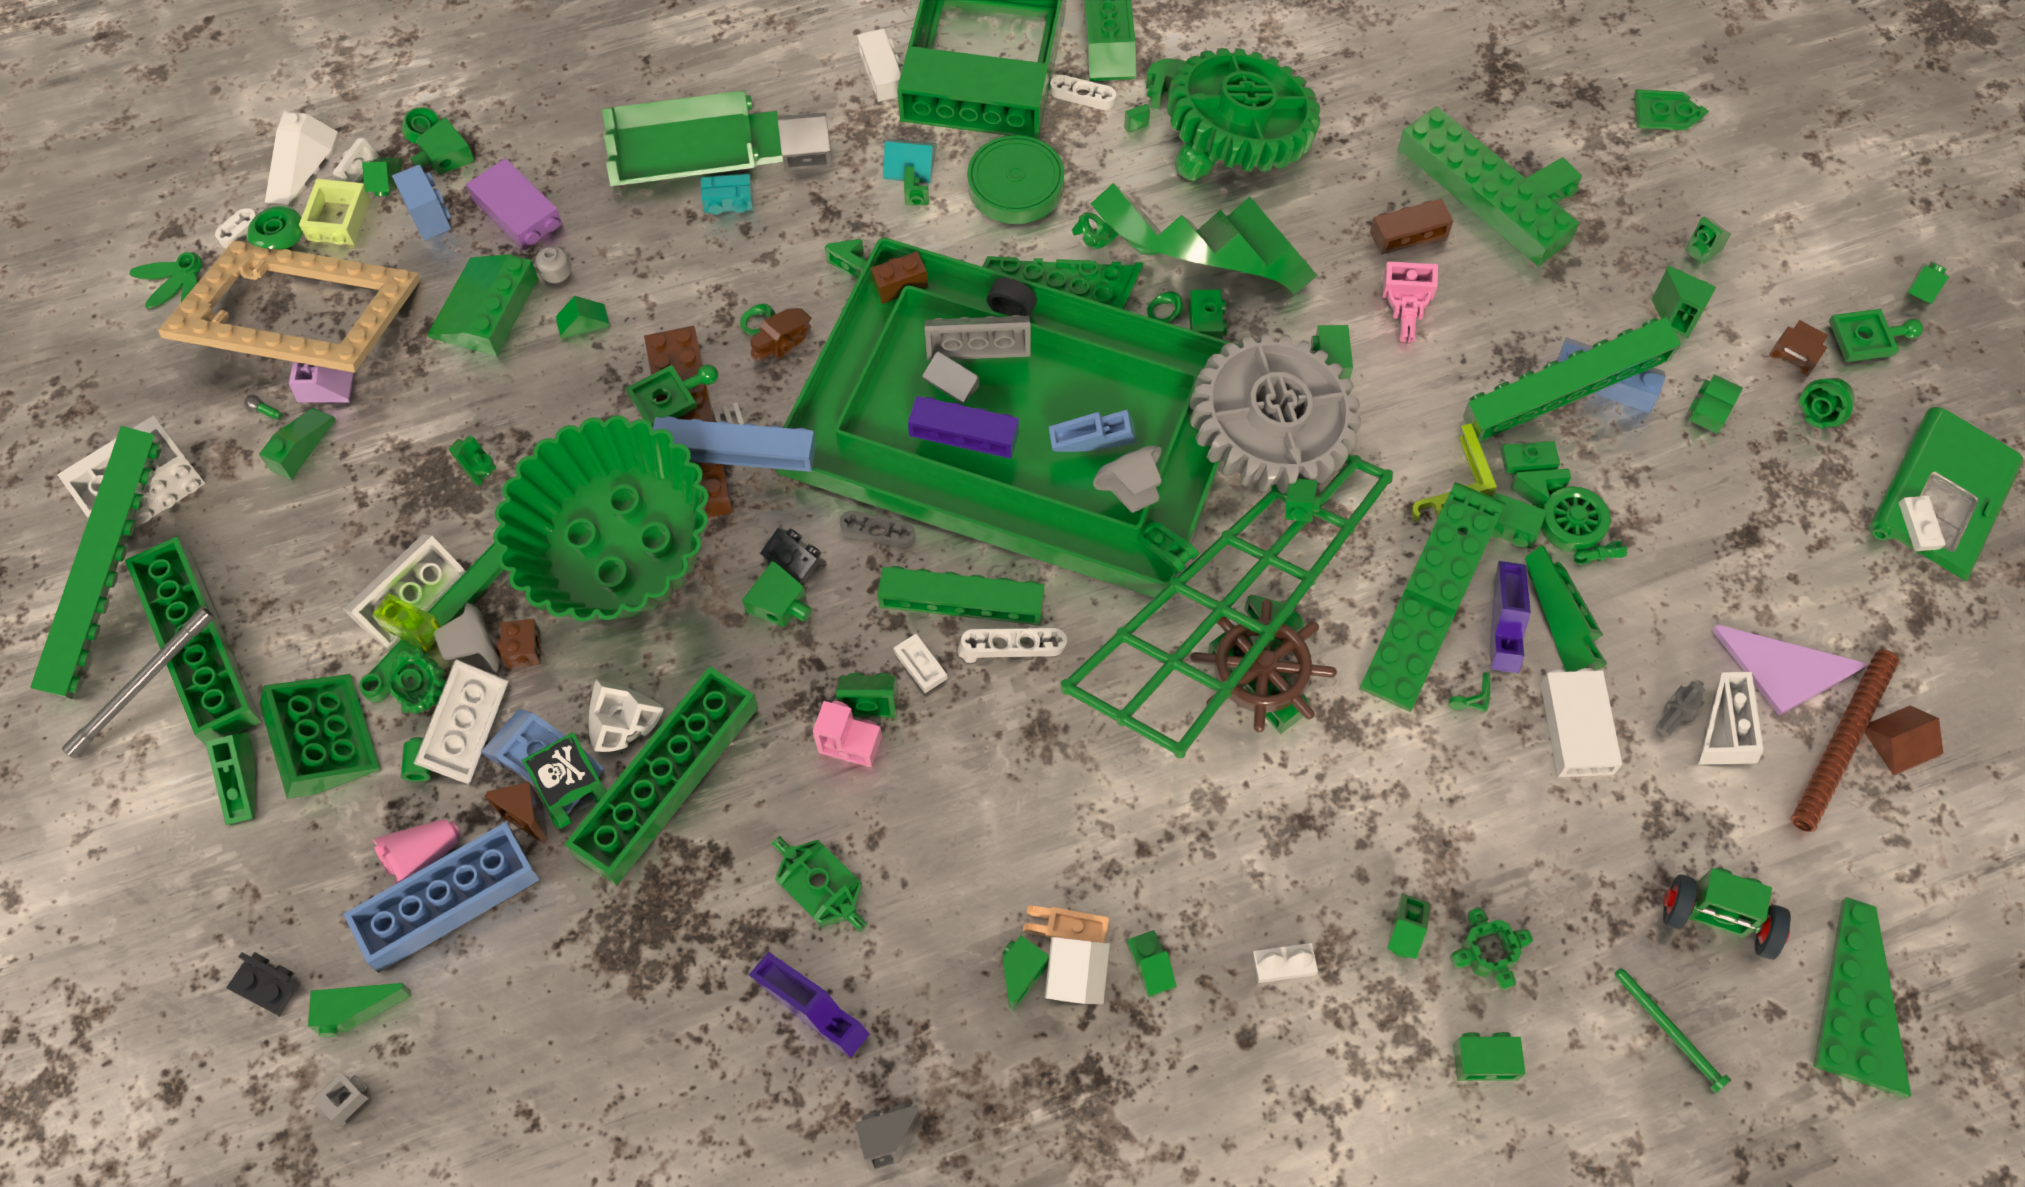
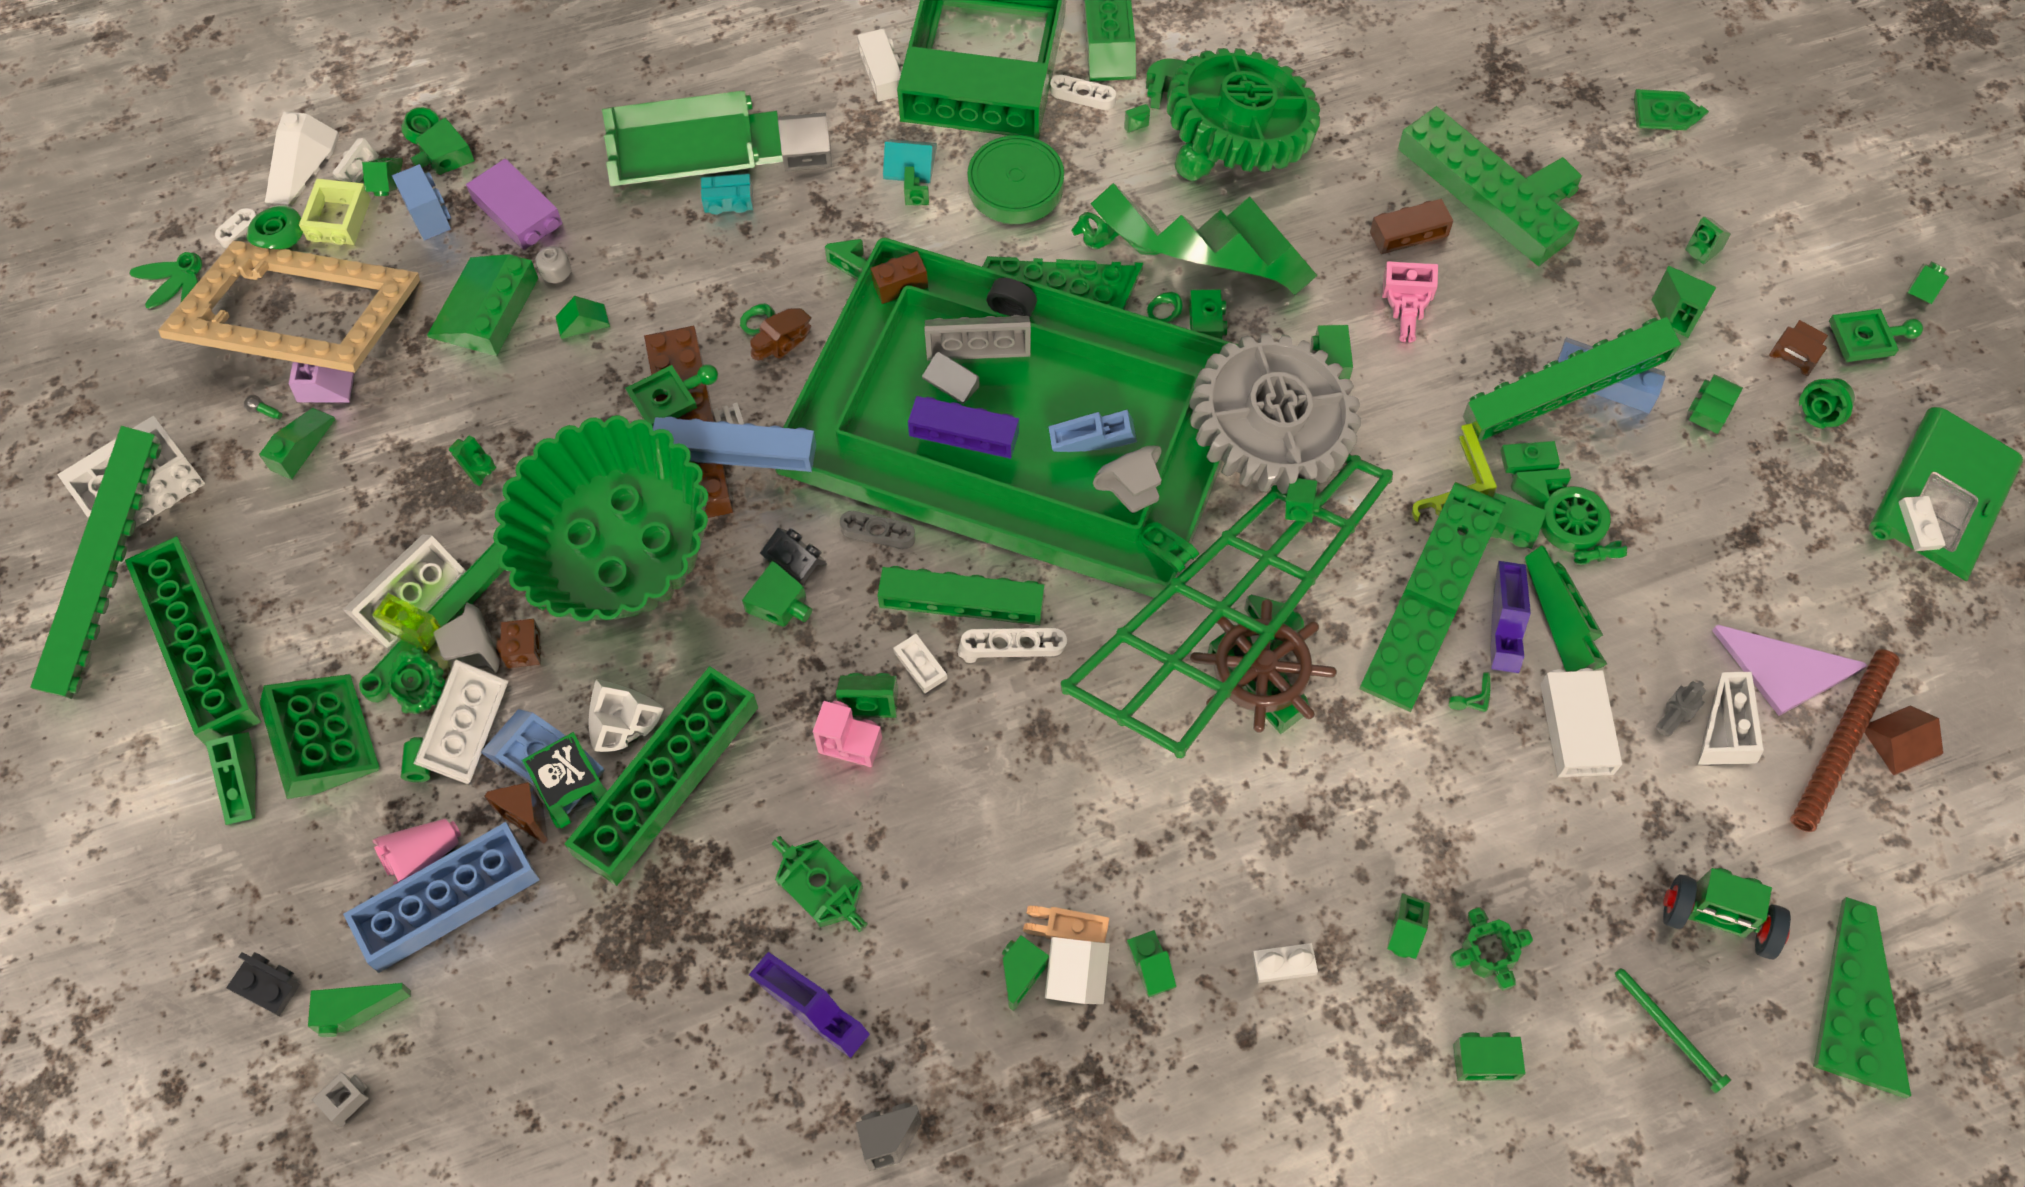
(86, 735): dark grey piece -> none

